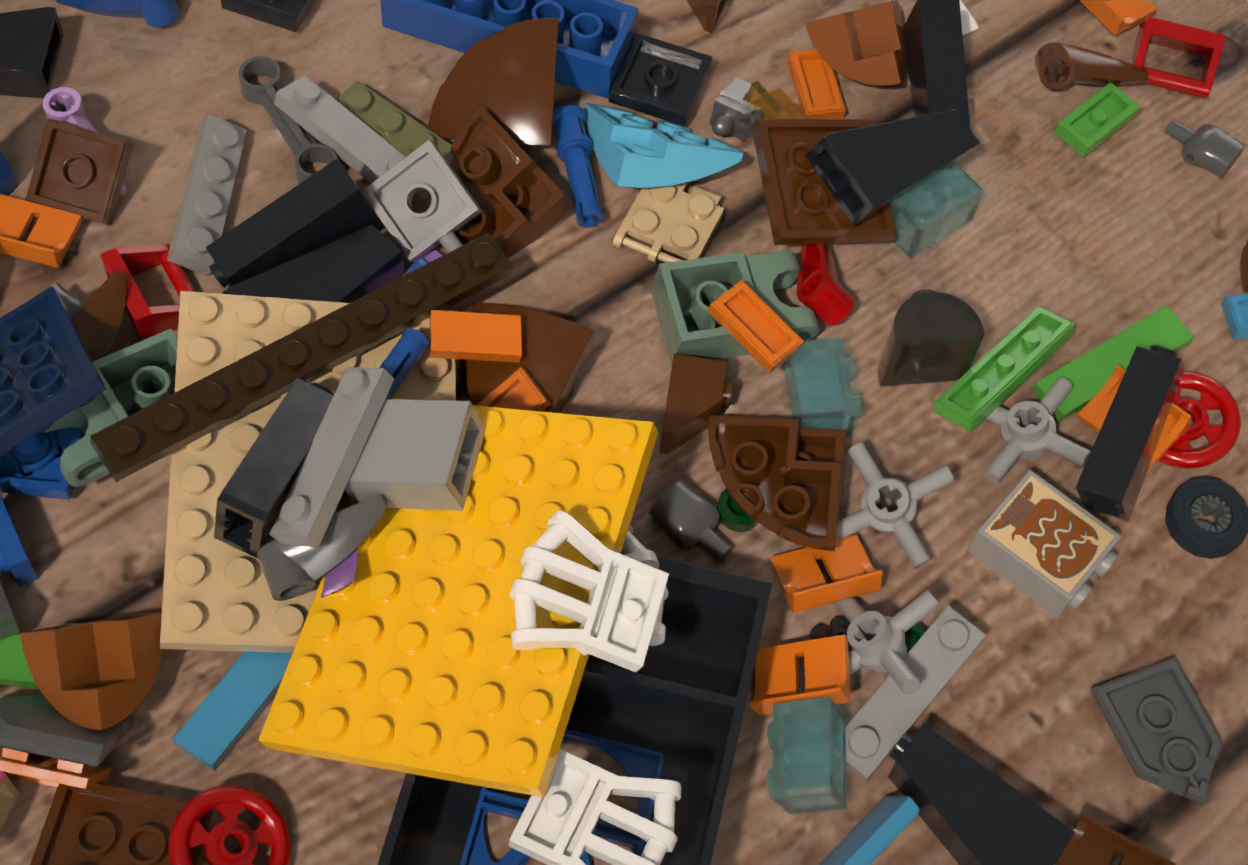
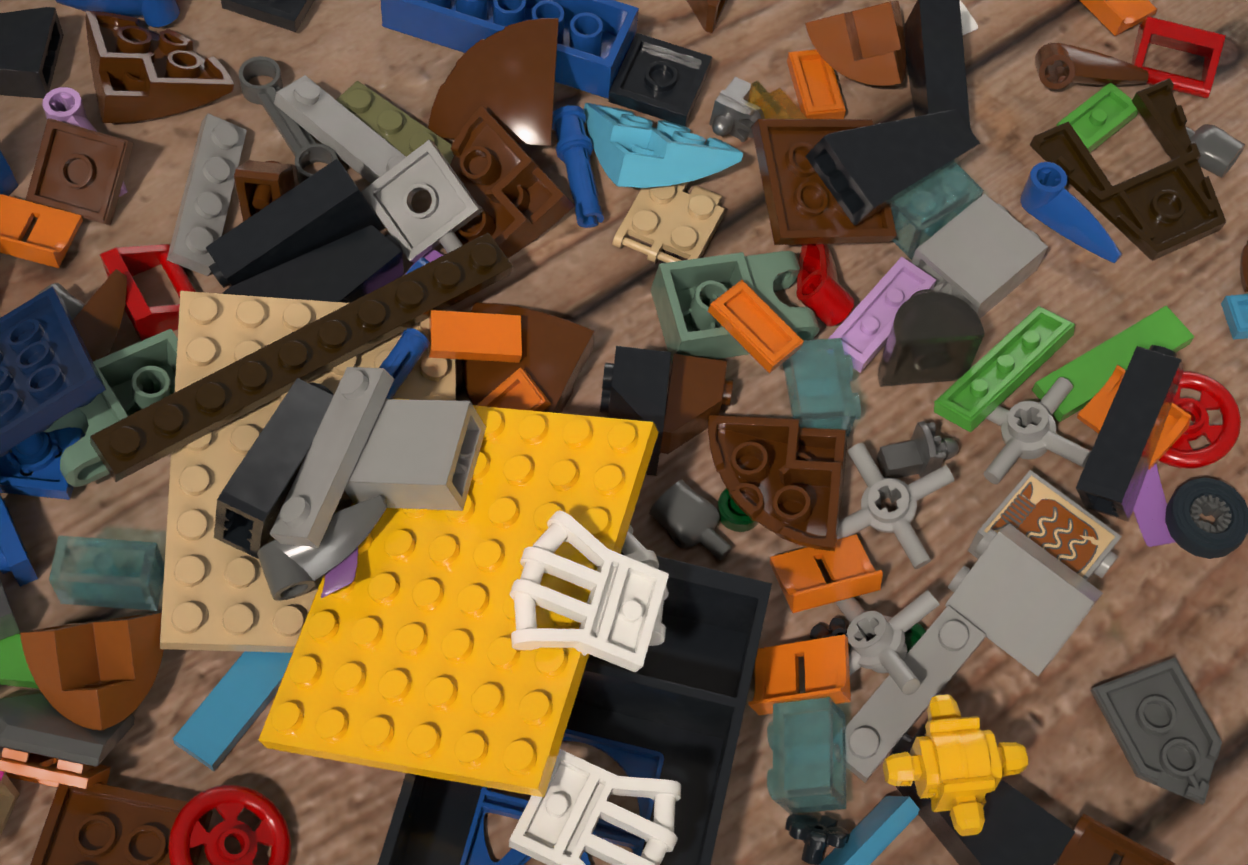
(107, 573): none -> clear light blue brick
(148, 73): none -> reddish brown brick
(261, 184): none -> reddish brown slope
(637, 390): none -> black slope
(816, 835): none -> black plant
(870, 322): none -> lavender plate
(919, 455): none -> flat silver piece
(955, 764): none -> yellow piece
(980, 255): none -> light grey brick
(1022, 597): none -> light grey brick
(1057, 208): none -> blue piece
(1151, 510): none -> medium lavender sticker
(1156, 208): none -> dark brown wing

